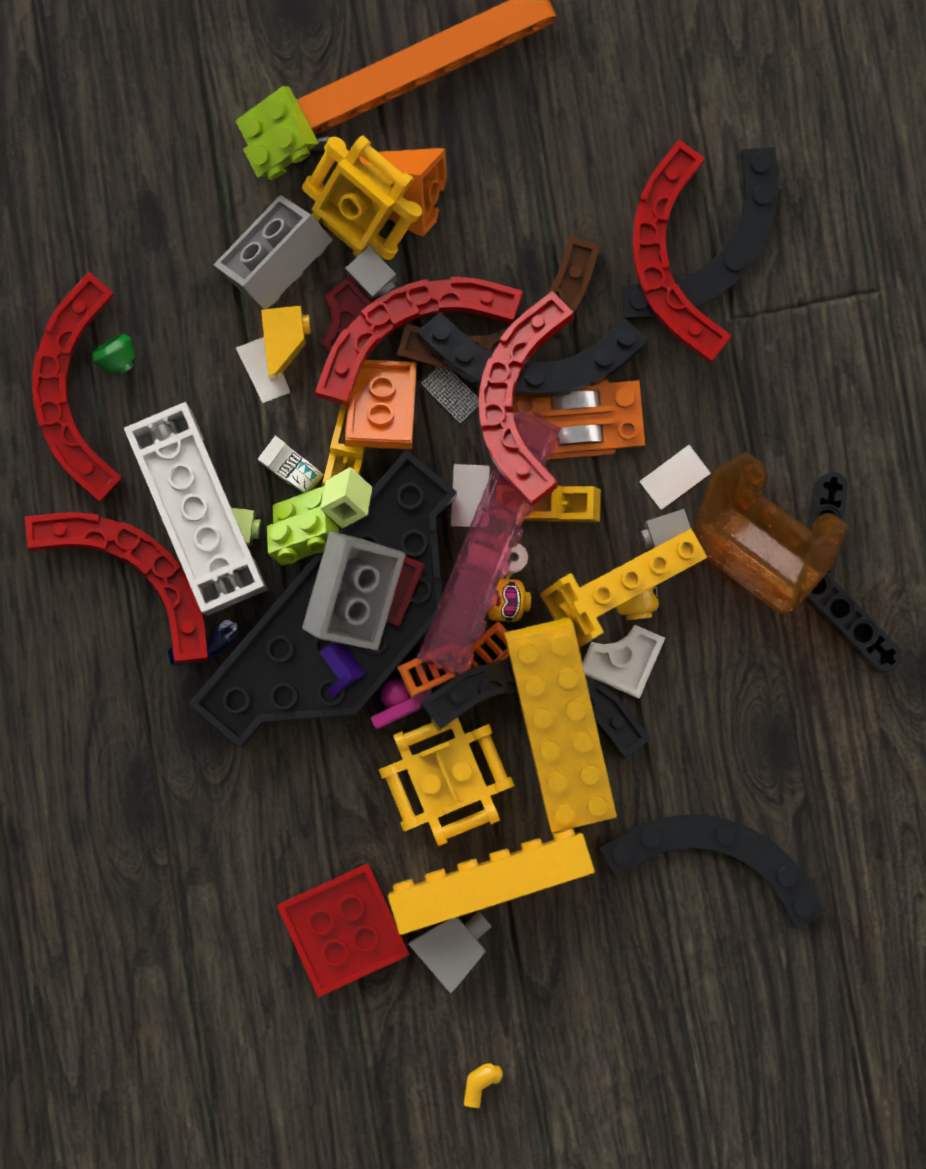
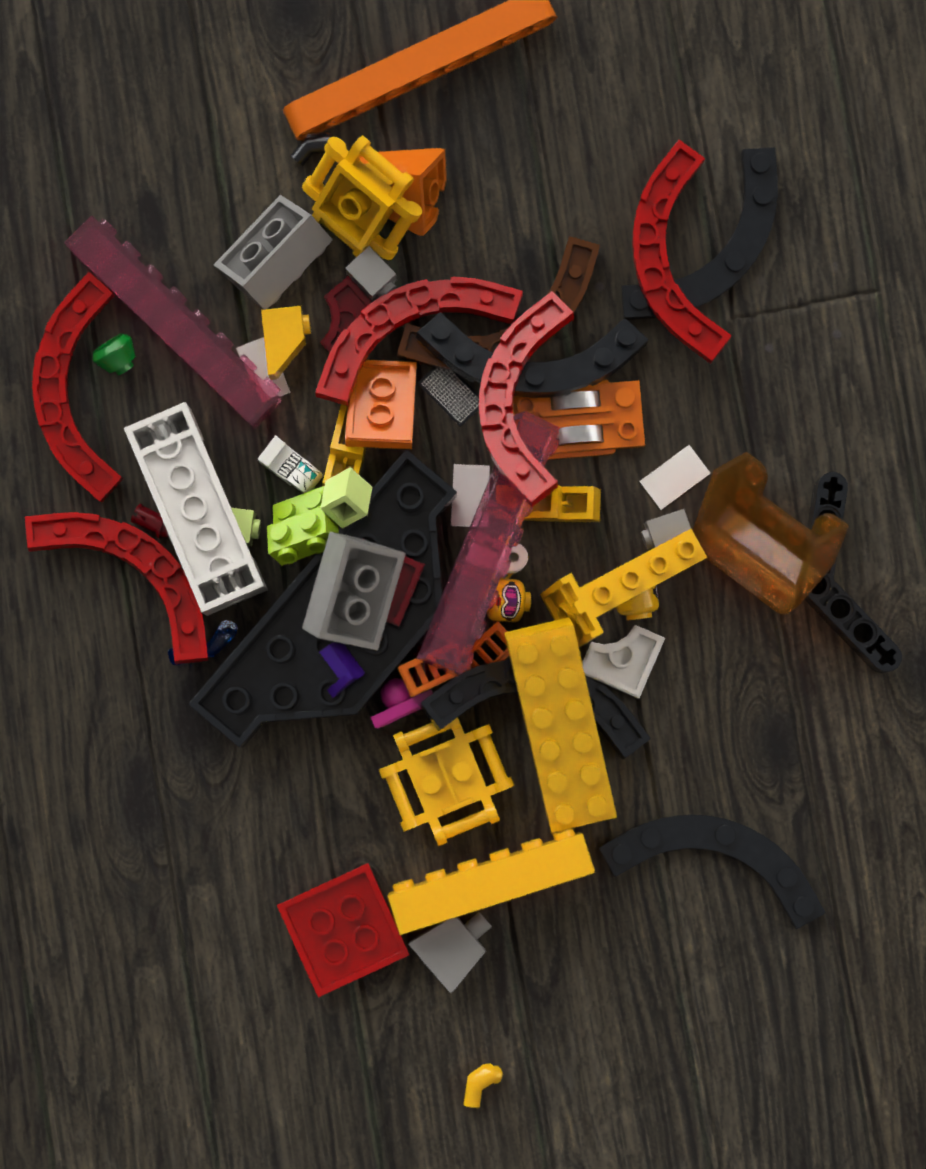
(151, 521): none -> dark red pin
(173, 322): none -> clear pink brick
(276, 134): lime plate -> none

